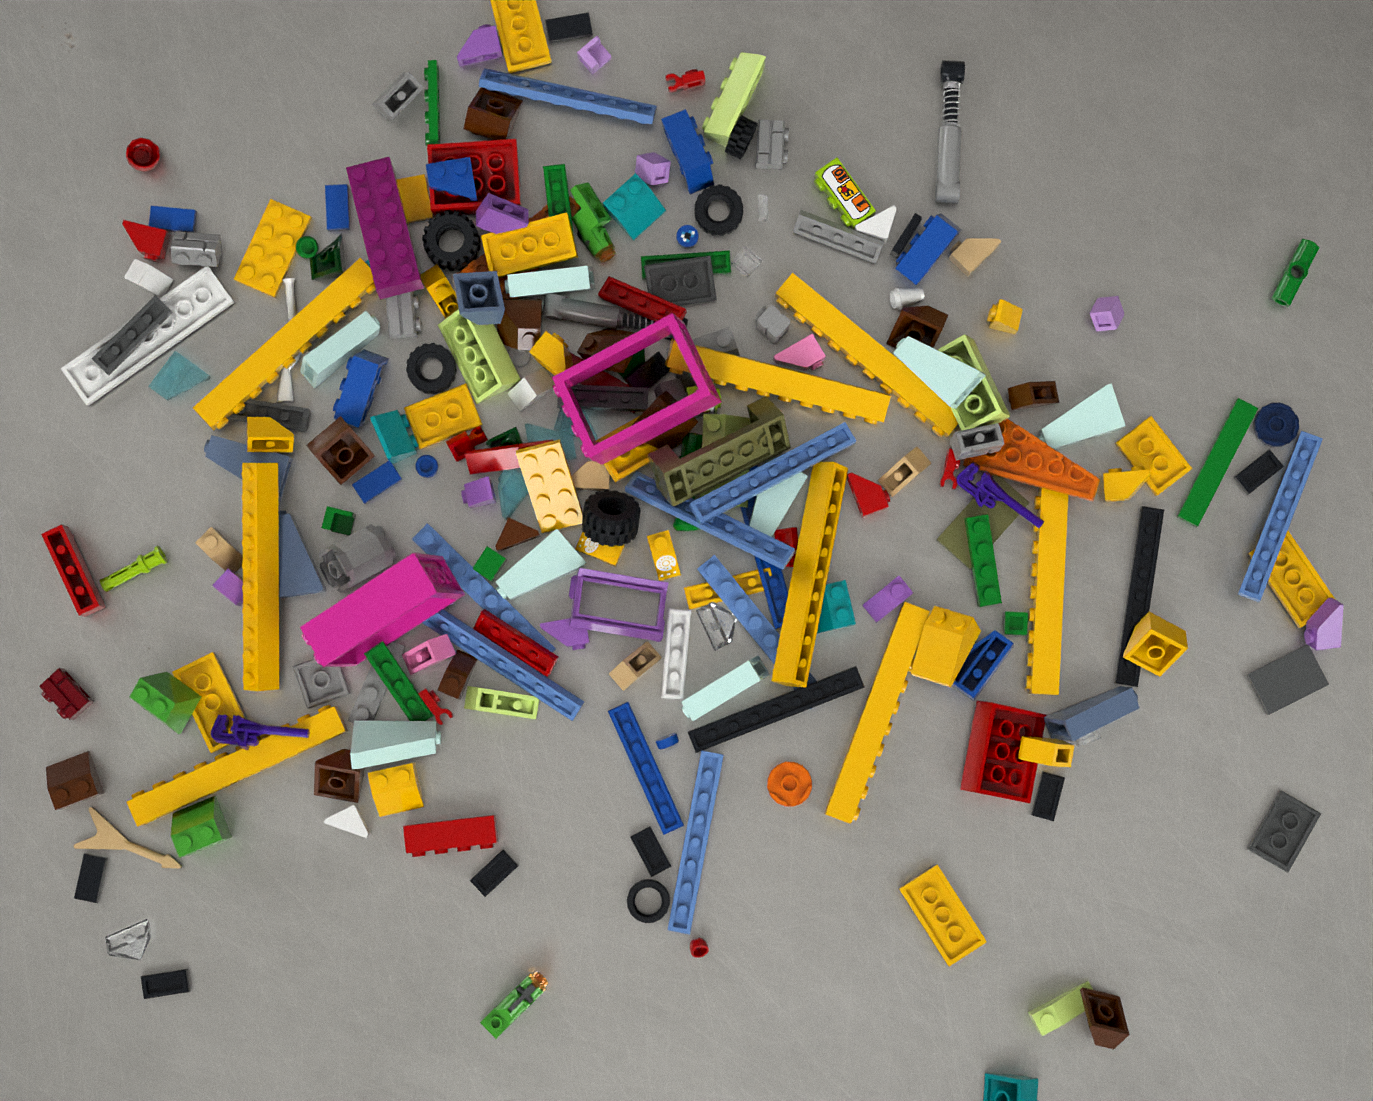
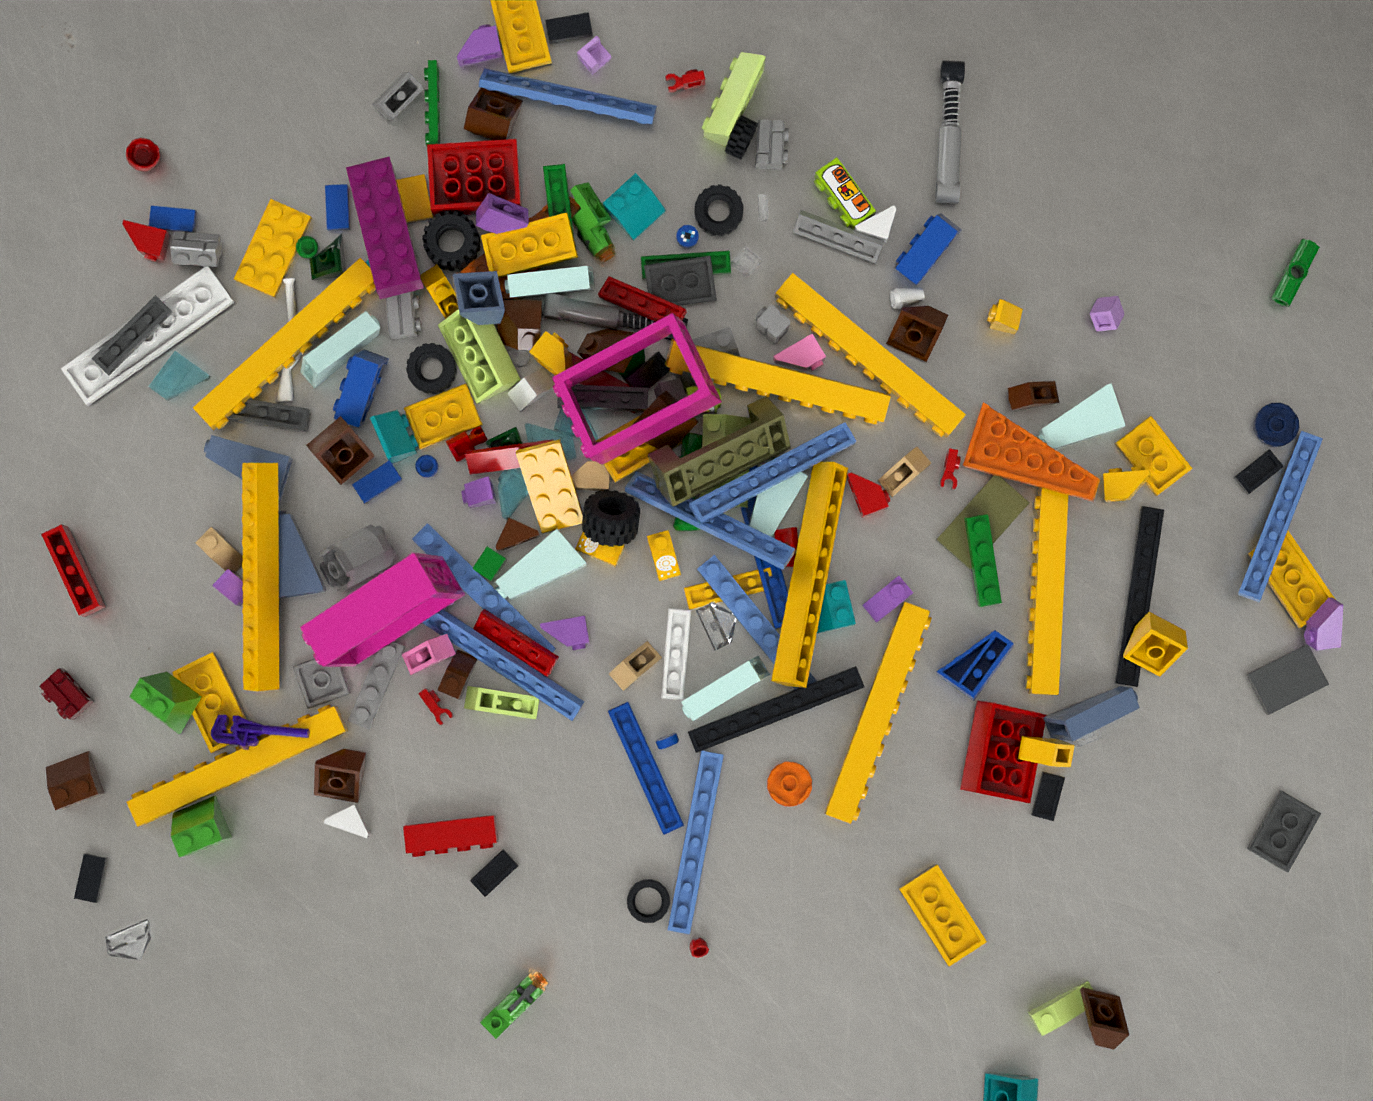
(110, 838): tan piece -> none
(143, 564): lime pin -> none
(149, 278): white slope -> none
(165, 983): black tile -> none
(268, 436): yellow slope -> none
(338, 521): green panel -> none
(392, 741): light aqua slope -> none
(396, 789): yellow slope -> none
(398, 683): green tile -> none
(453, 177): blue wing -> none
(616, 626): medium lavender piece -> none
(650, 851): black tile -> none
(652, 168): lavender panel -> none
(689, 150): blue wedge -> none
(906, 235): black tile -> none
(941, 373): light aqua slope -> none
(944, 645): yellow slope -> none
(972, 253): tan slope -> none
(977, 441): light grey brick -> none
(984, 403): yellowish green slope -> none
(989, 492): dark purple piece -> none
(1015, 623): green plate -> none
(1217, 462): green tile -> none

